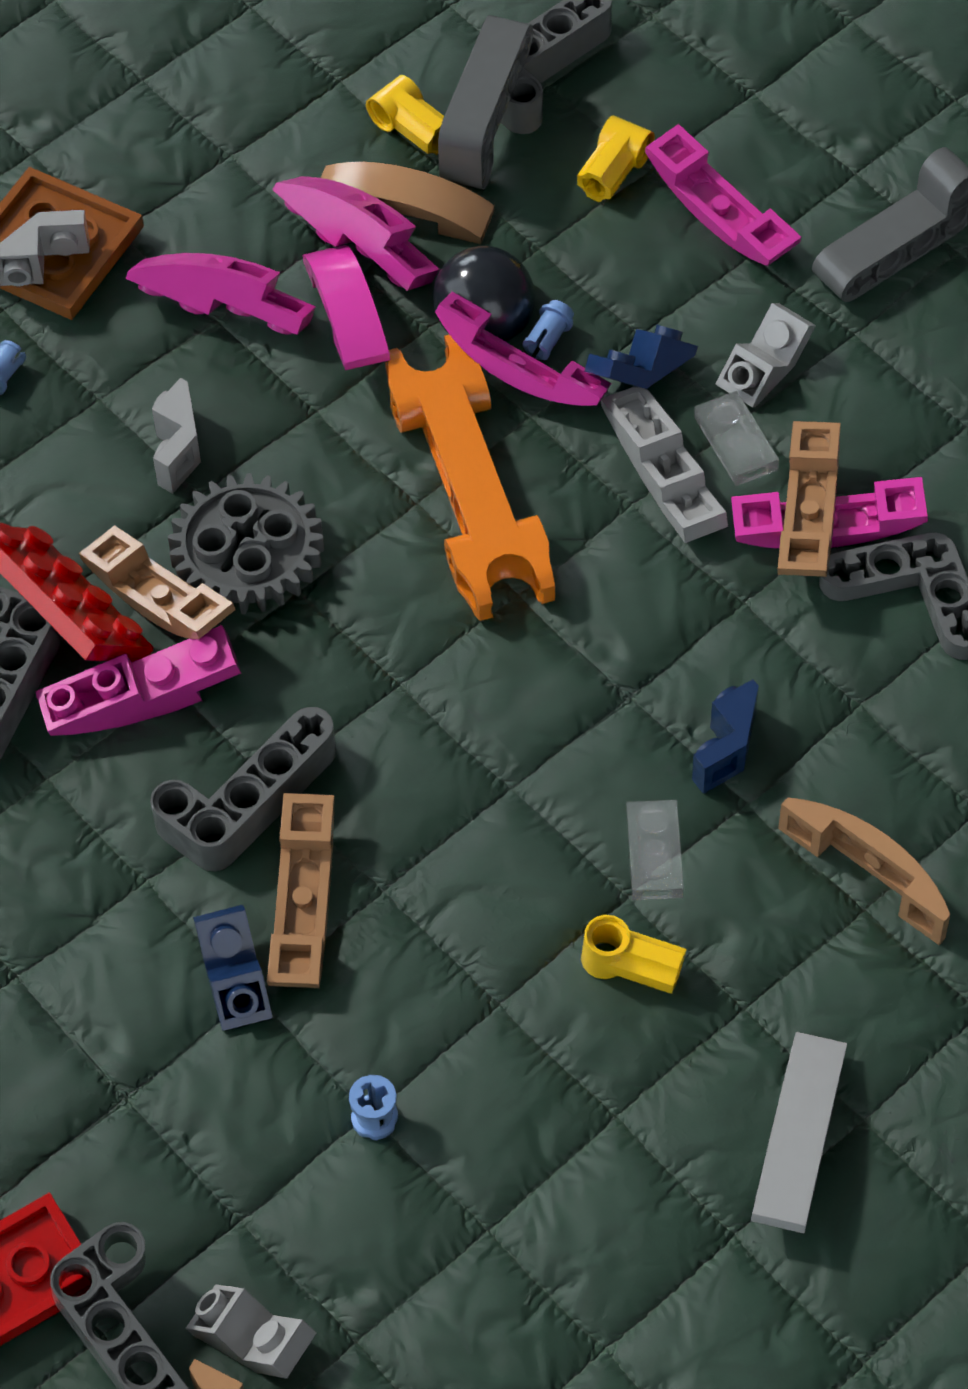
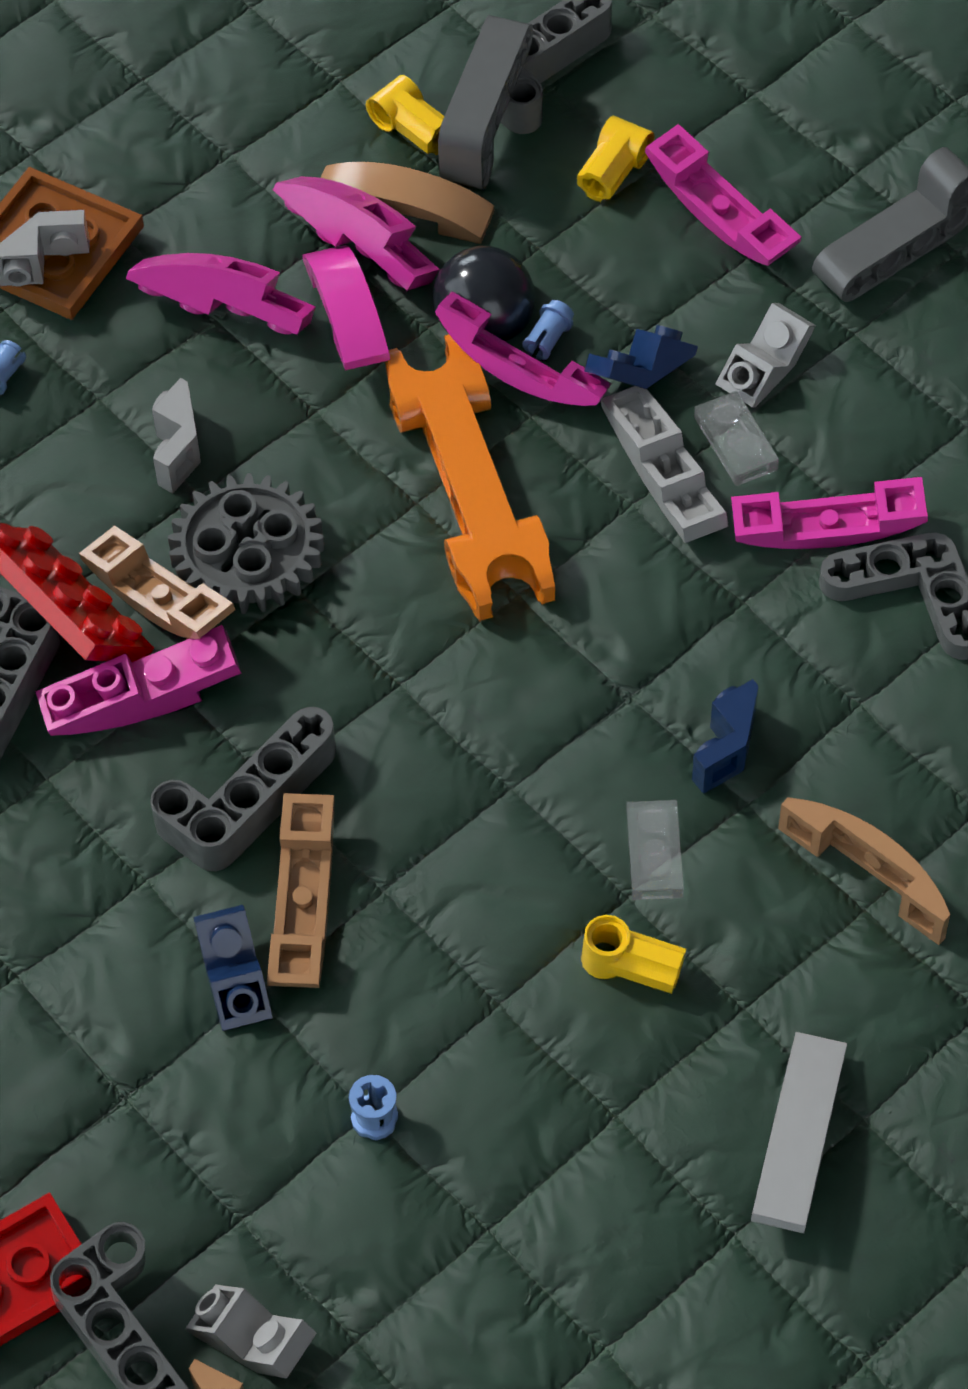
(810, 499): medium nougat slope -> none

